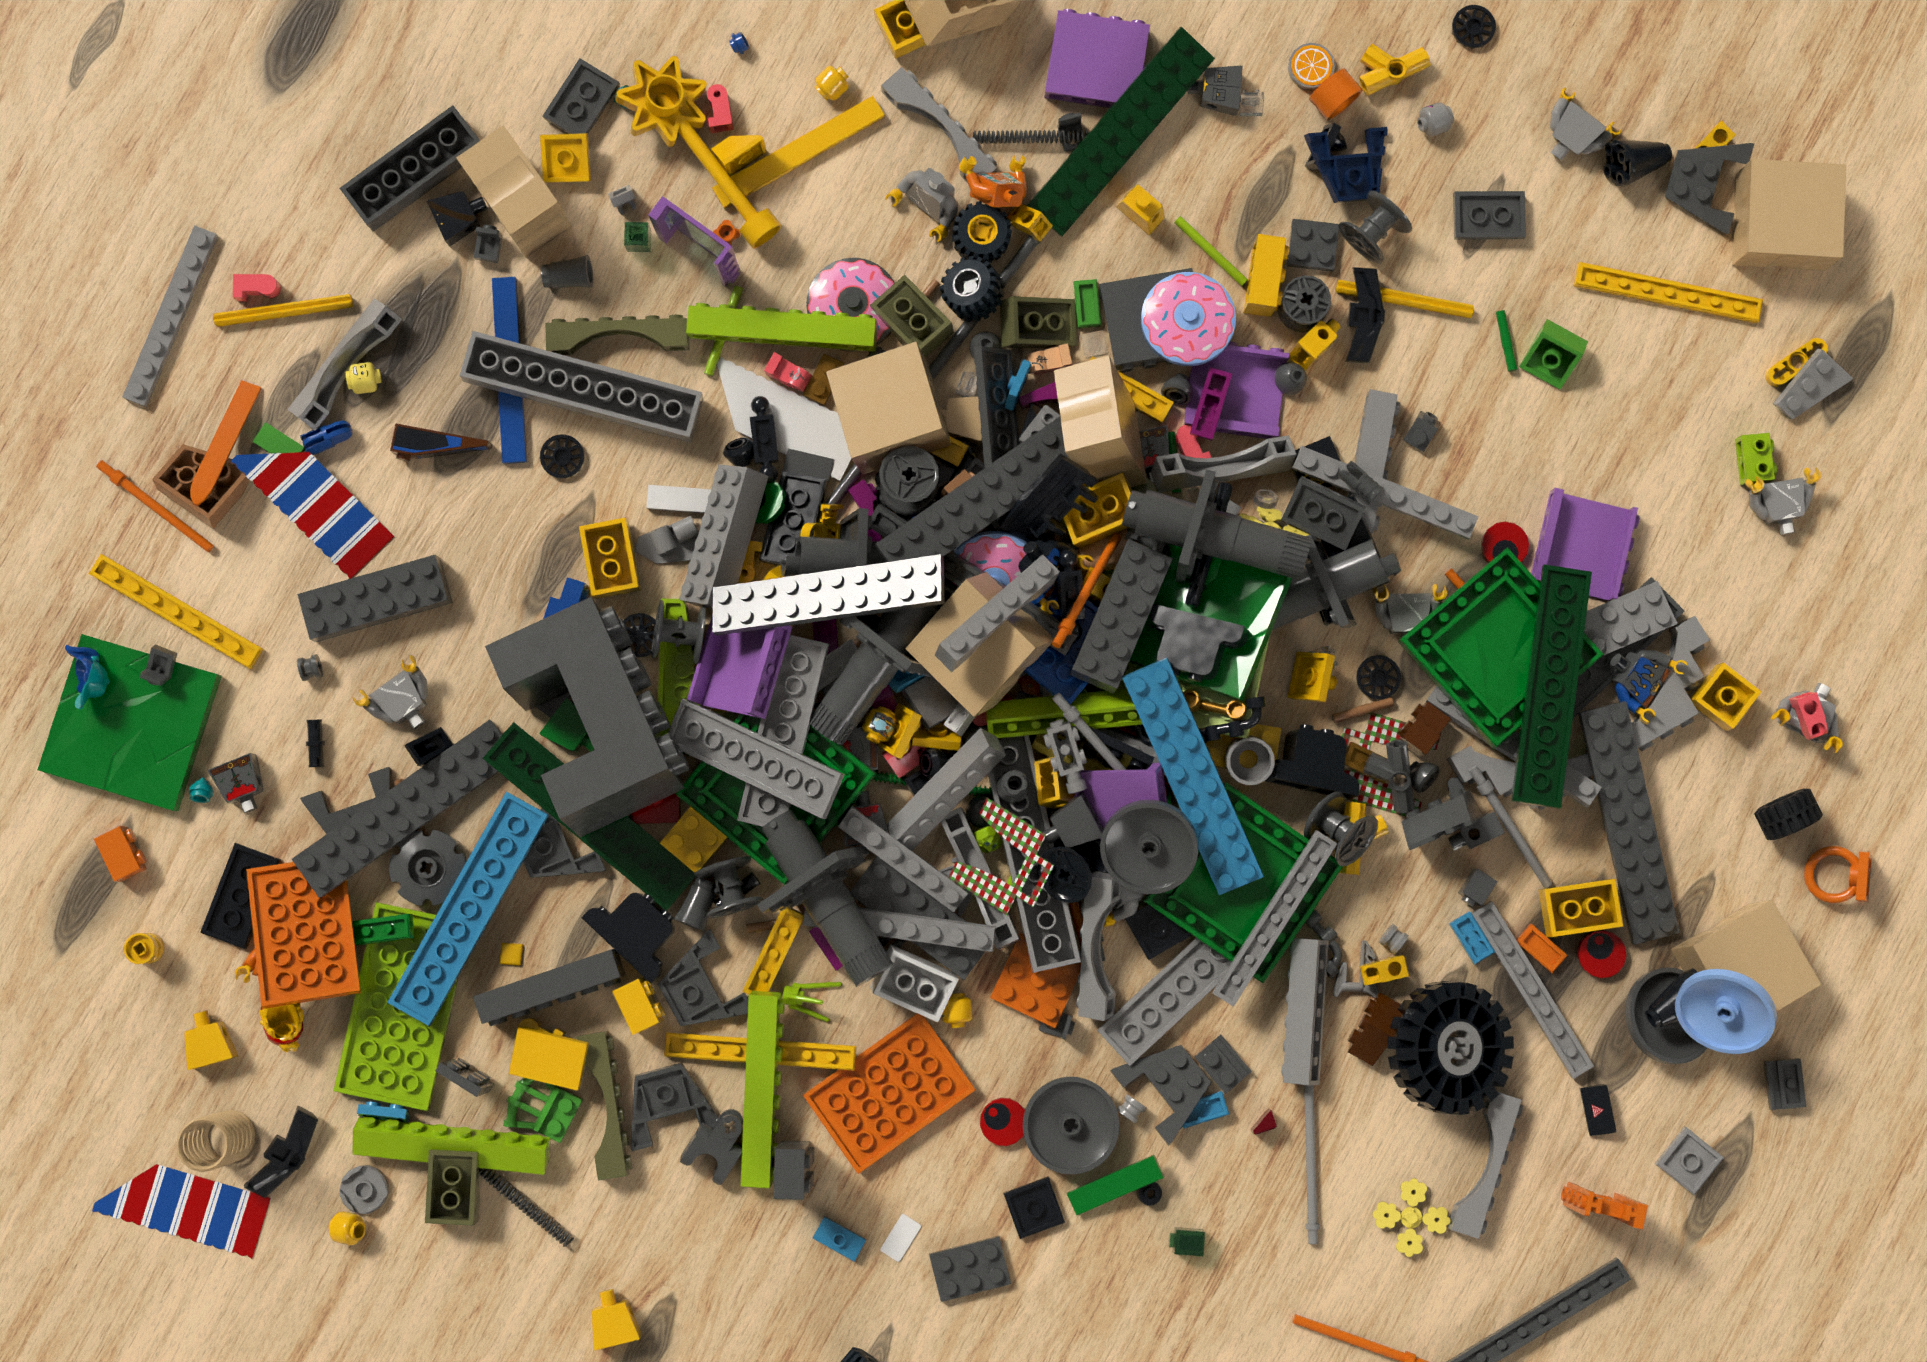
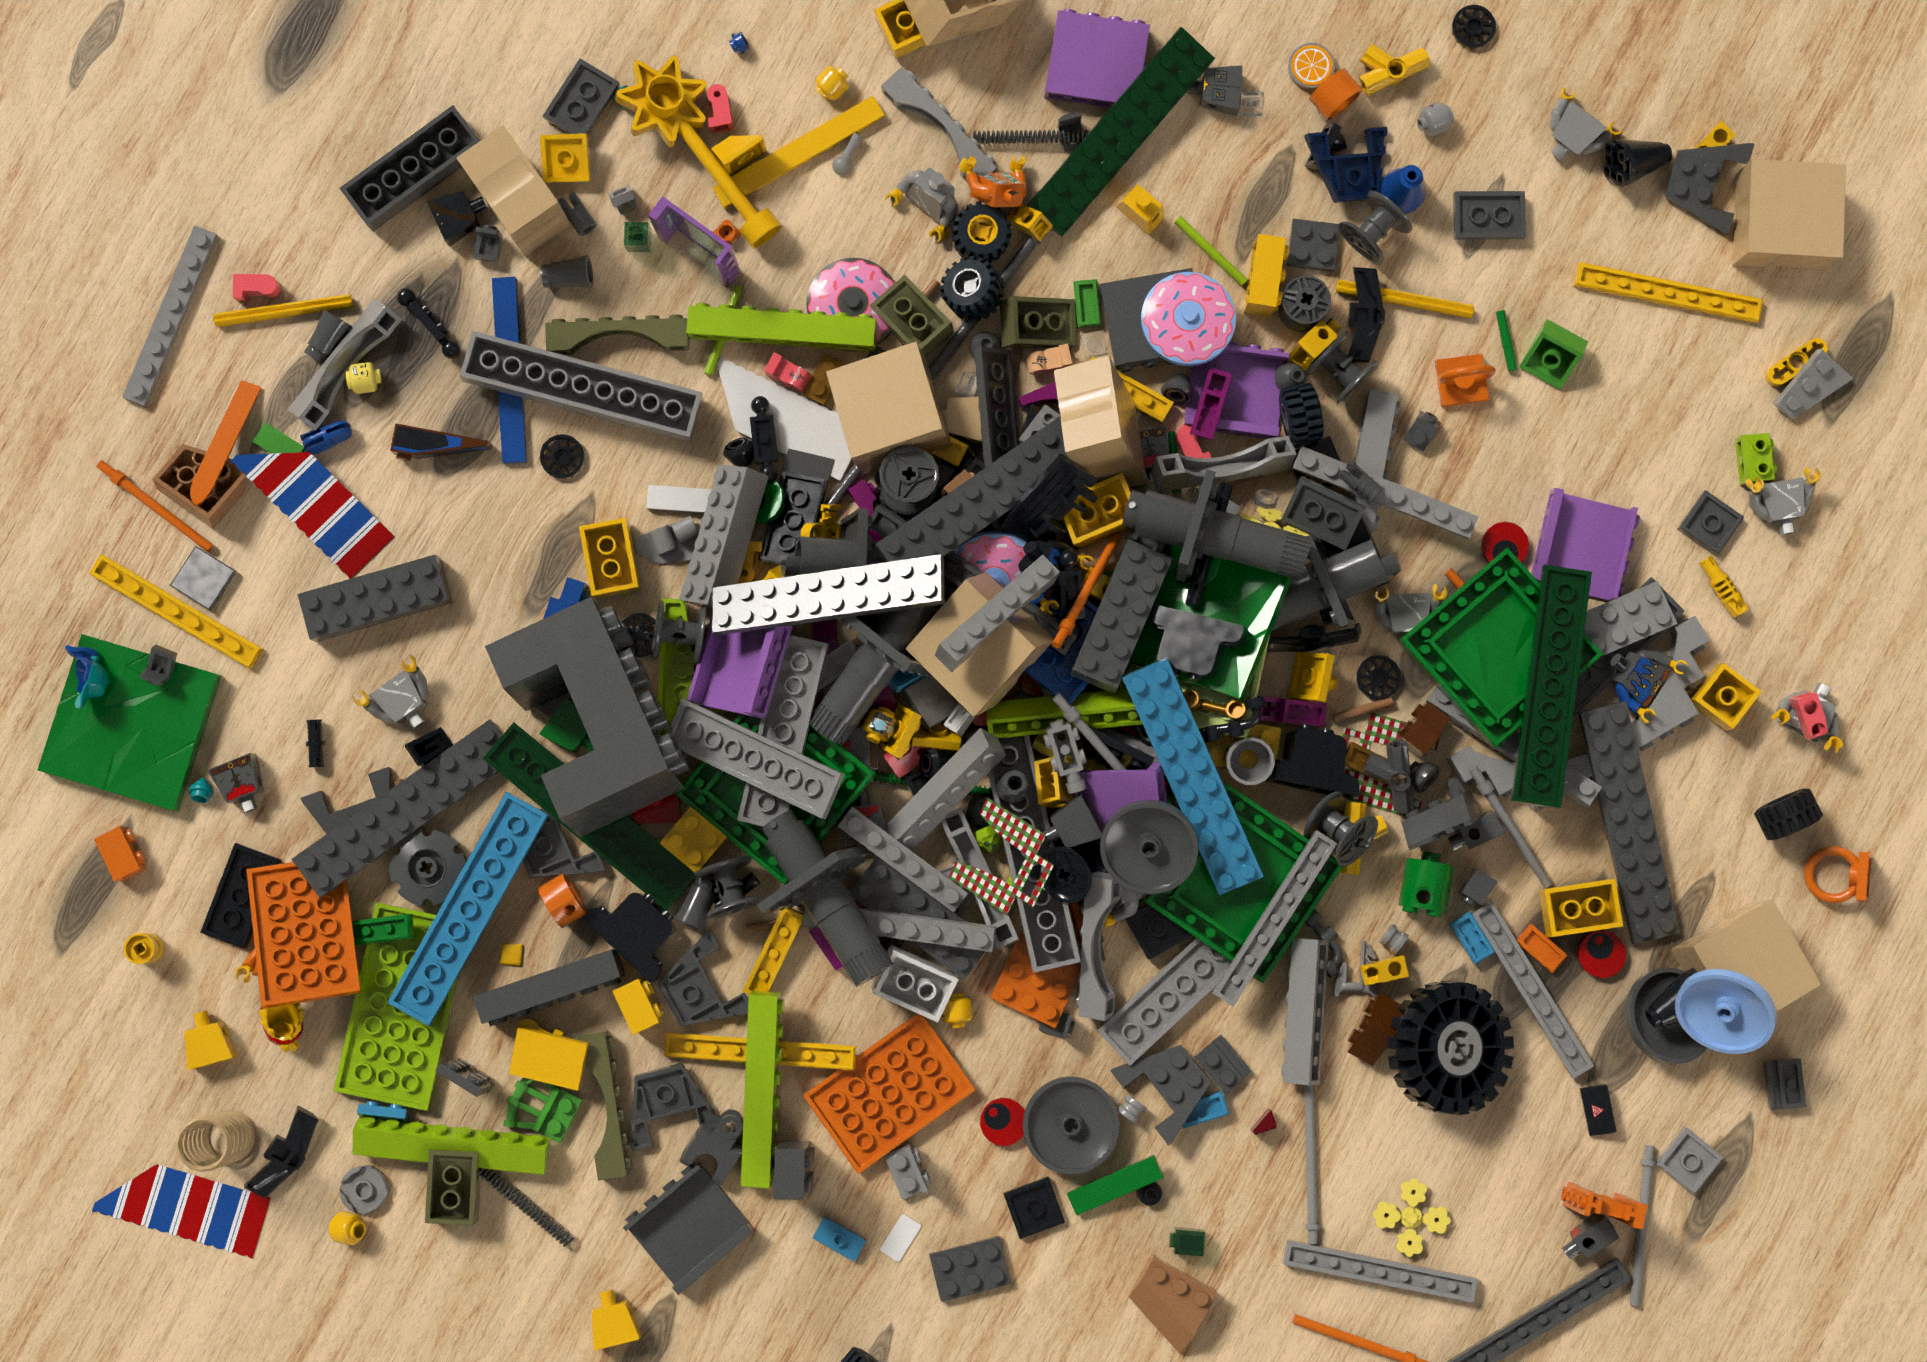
(203, 578): none -> flat silver tile
(310, 667): dark grey wheel -> none
(326, 336): none -> dark grey plant
(450, 348): none -> black plate
(562, 900): none -> orange piece
(578, 216): none -> dark grey hinge
(689, 1226): none -> dark grey panel
(795, 996): lime plant -> none
(842, 164): none -> light grey bar
(907, 1172): none -> light grey bracket
(1016, 384): dark azure plate -> none
(1172, 1301): none -> medium nougat wedge
(1294, 711): none -> magenta slope
(1301, 414): none -> black wheel
(1312, 638): none -> black plate
(1341, 367): none -> dark grey piece
(1380, 1271): none -> light grey plate
(1404, 187): none -> blue cone
(1429, 876): none -> green cylinder
(1463, 380): none -> orange tile
(1470, 1212): light grey arch -> none
(1599, 1231): none -> dark grey torso
(1648, 1164): none -> light grey bar
(1710, 522): none -> dark grey tile
(1724, 588): none -> yellow hinge

